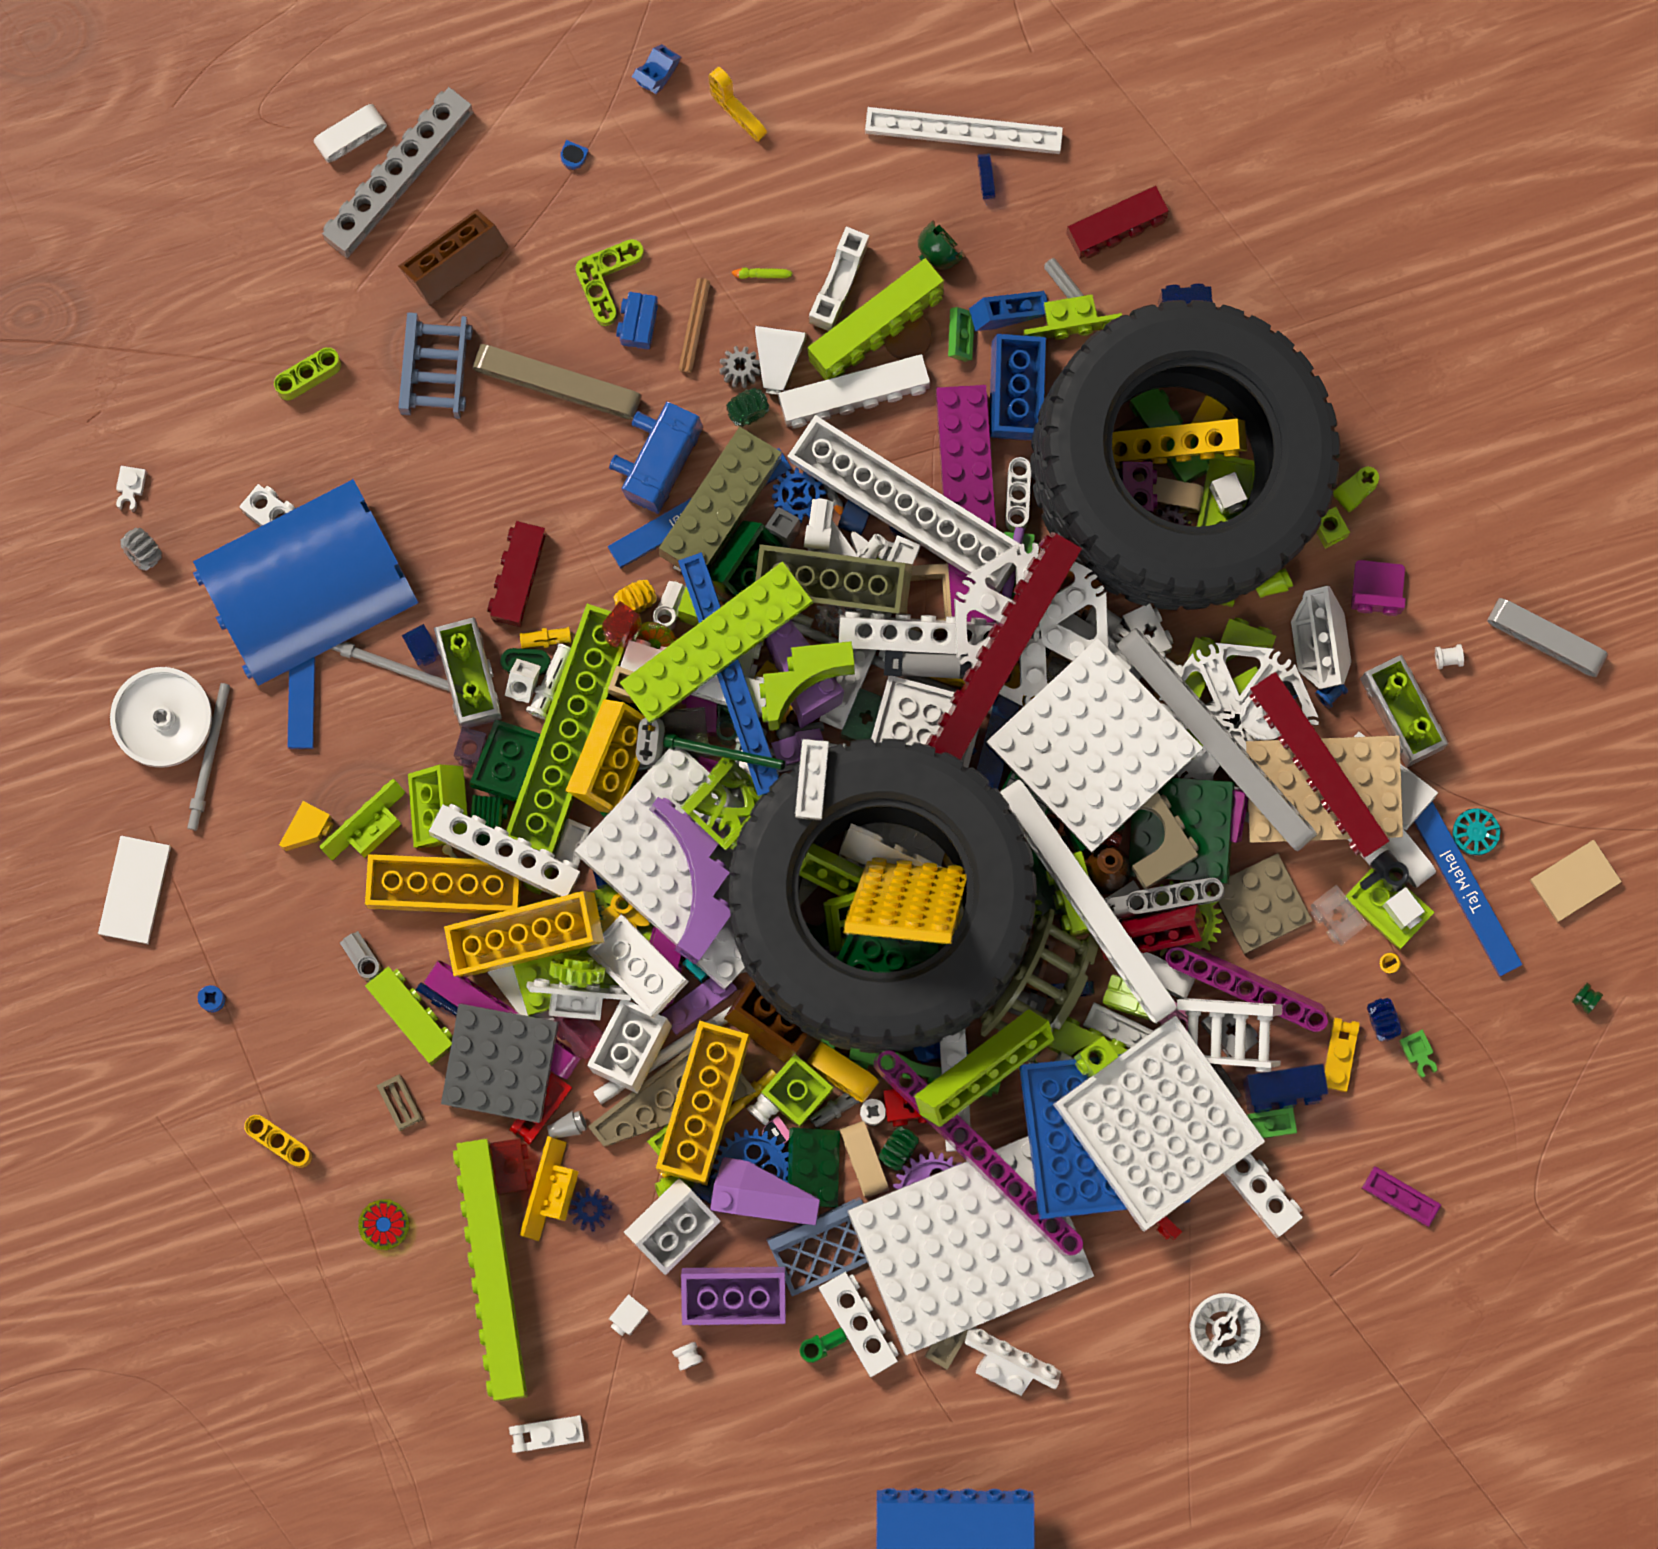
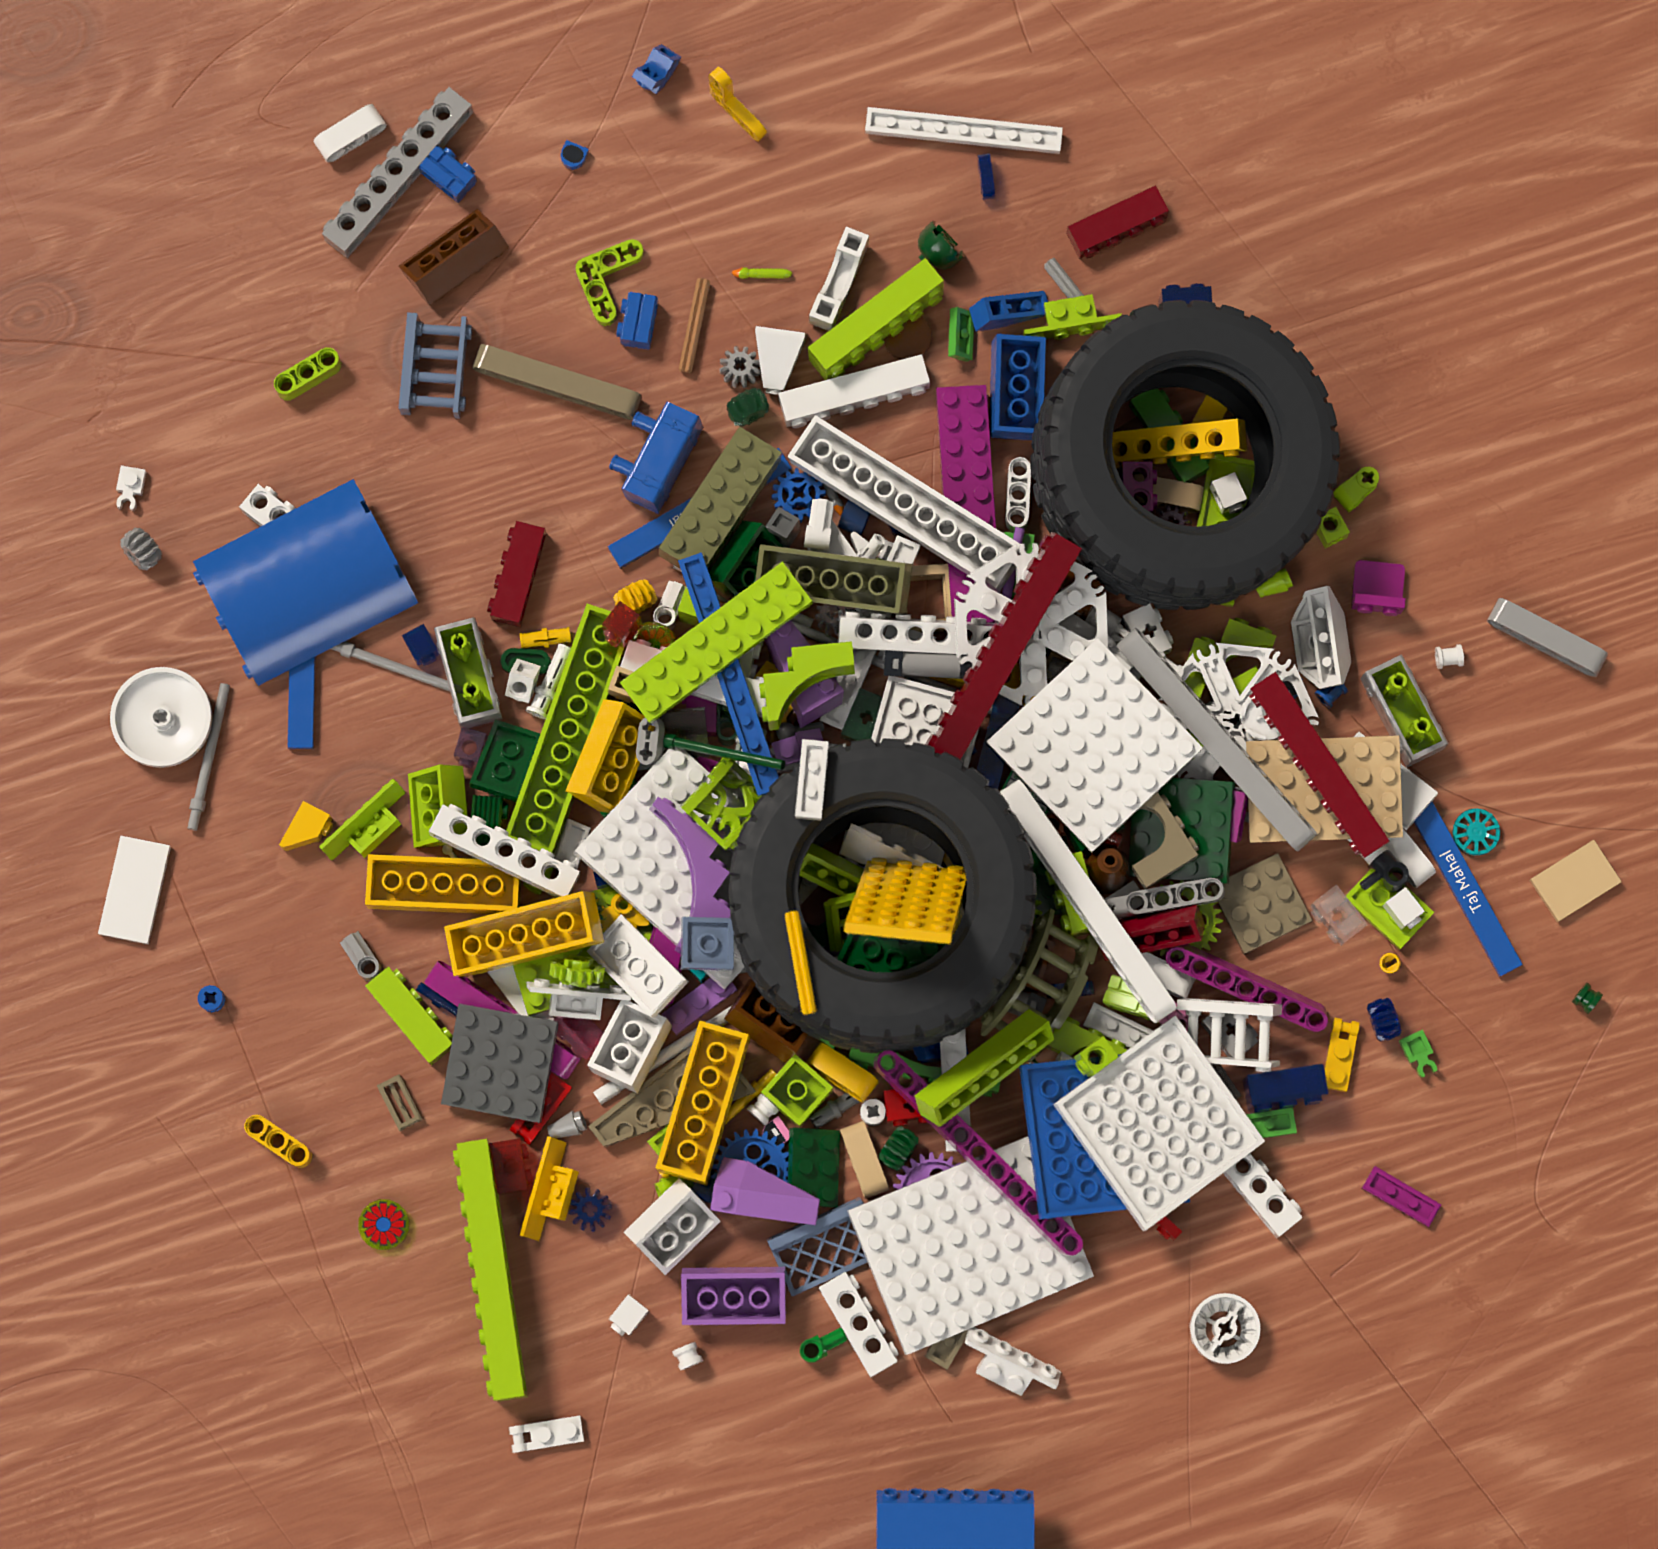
(448, 173): none -> blue brick
(707, 943): none -> sand blue plate
(800, 962): none -> yellow axle

